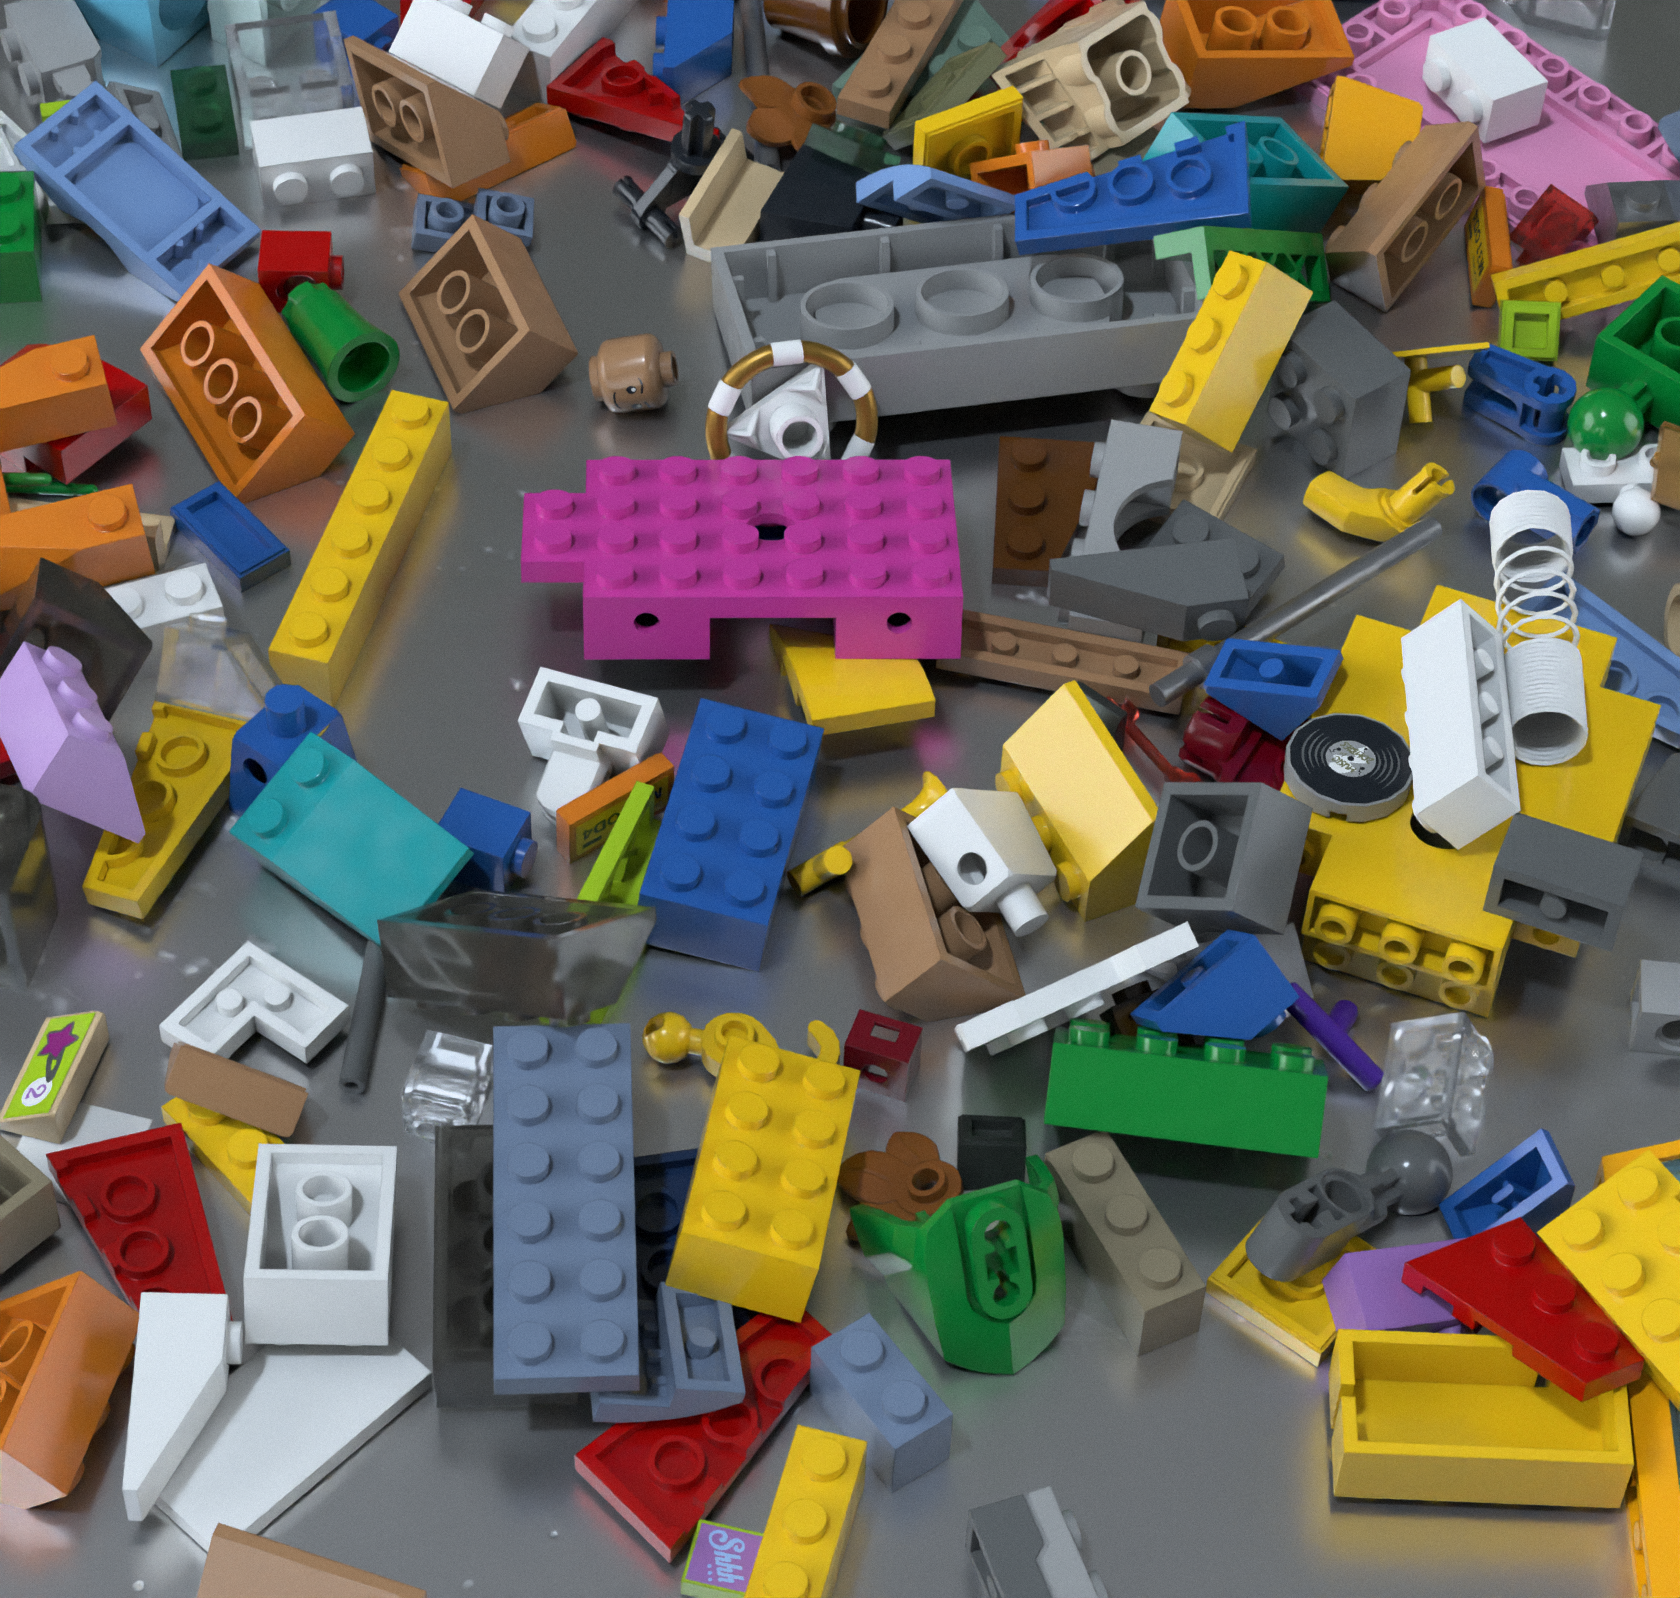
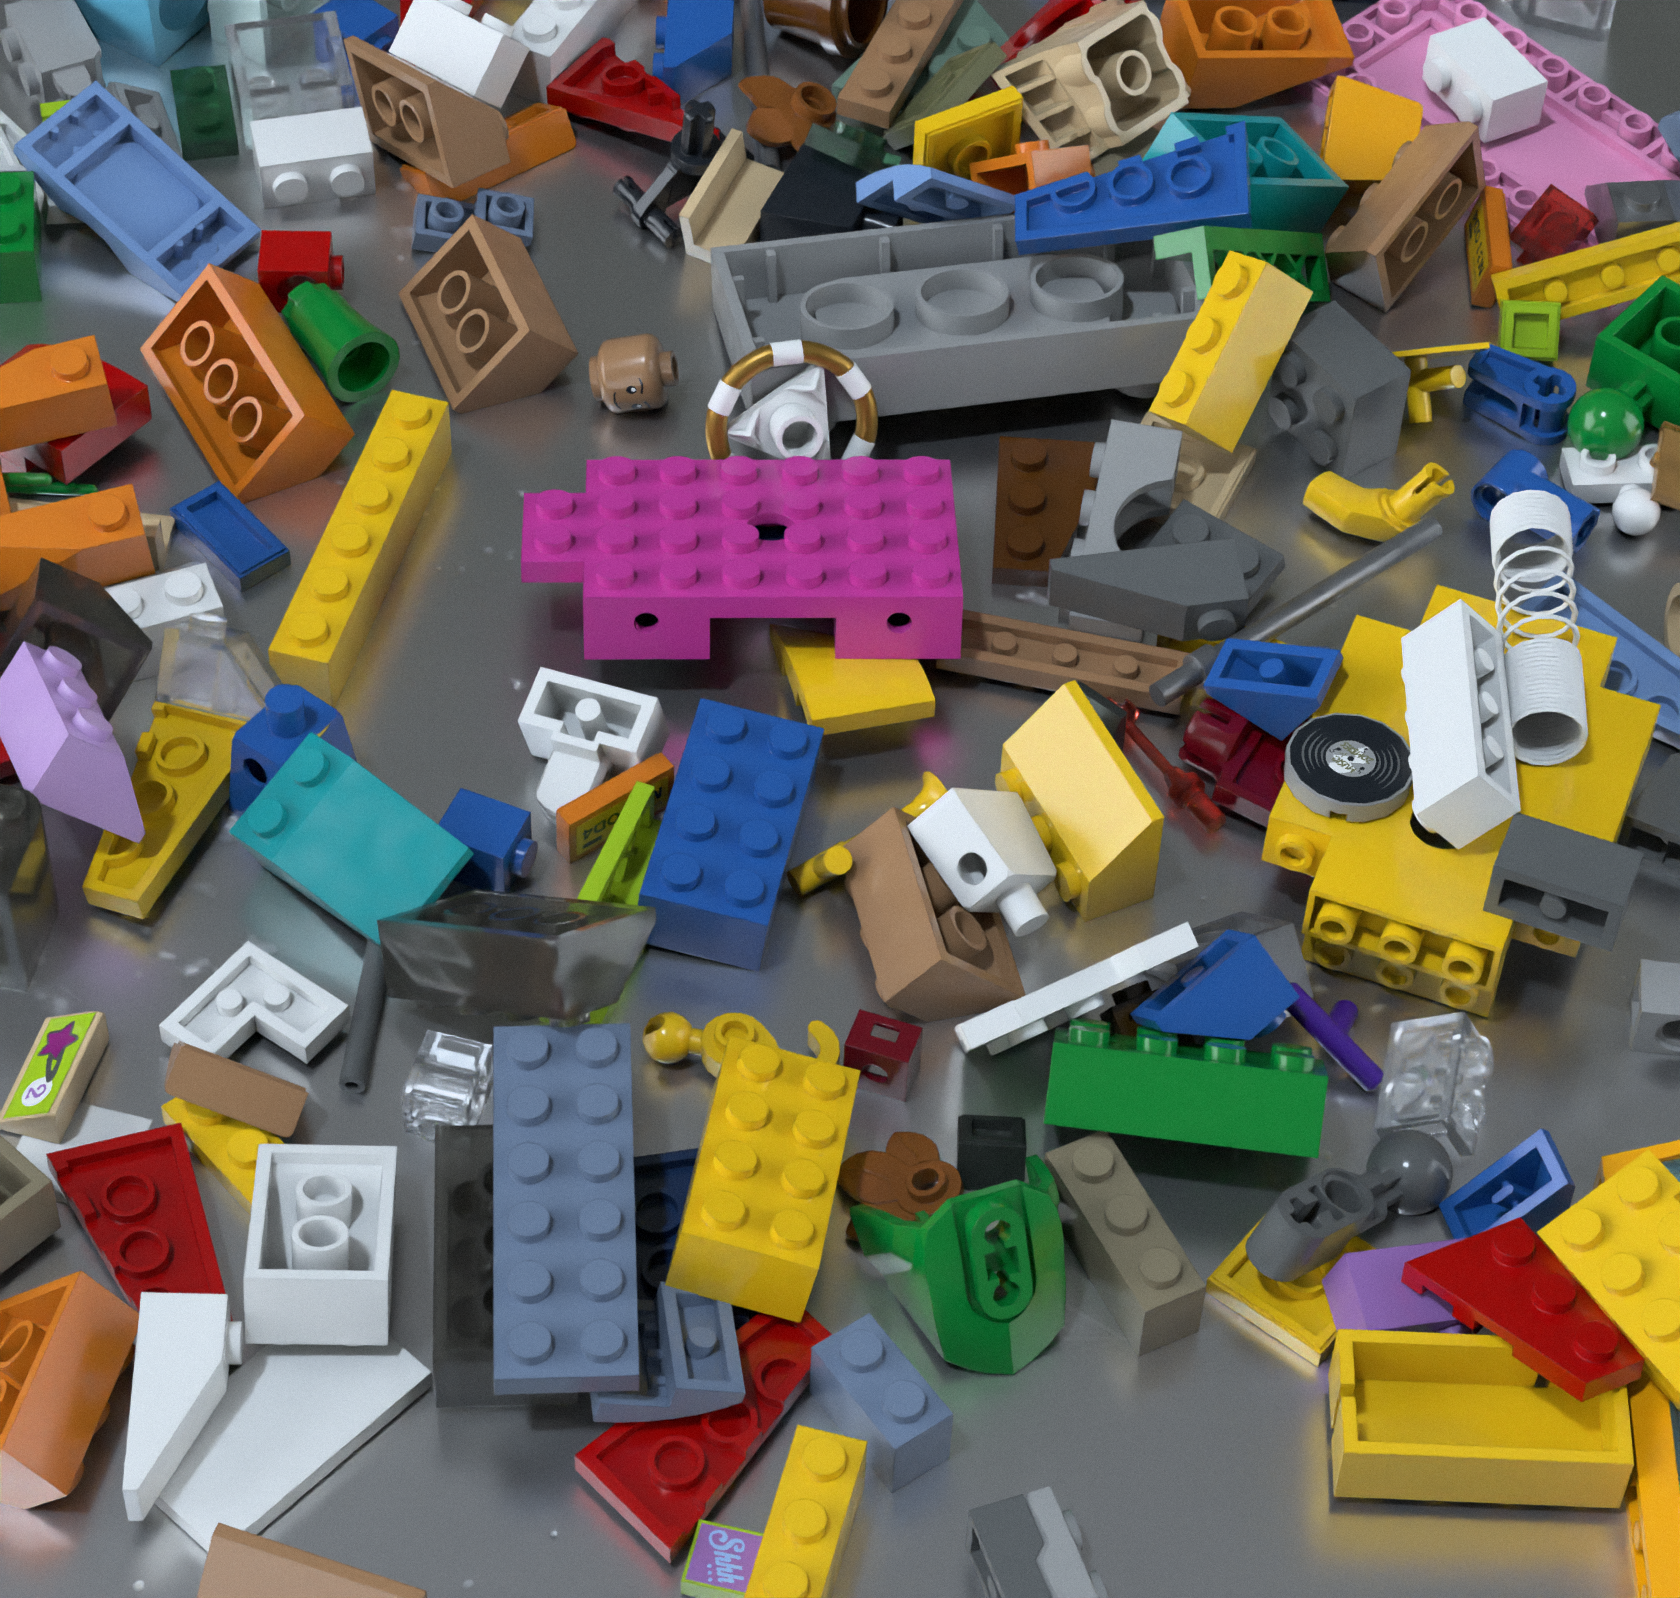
(1224, 857): dark grey brick -> none

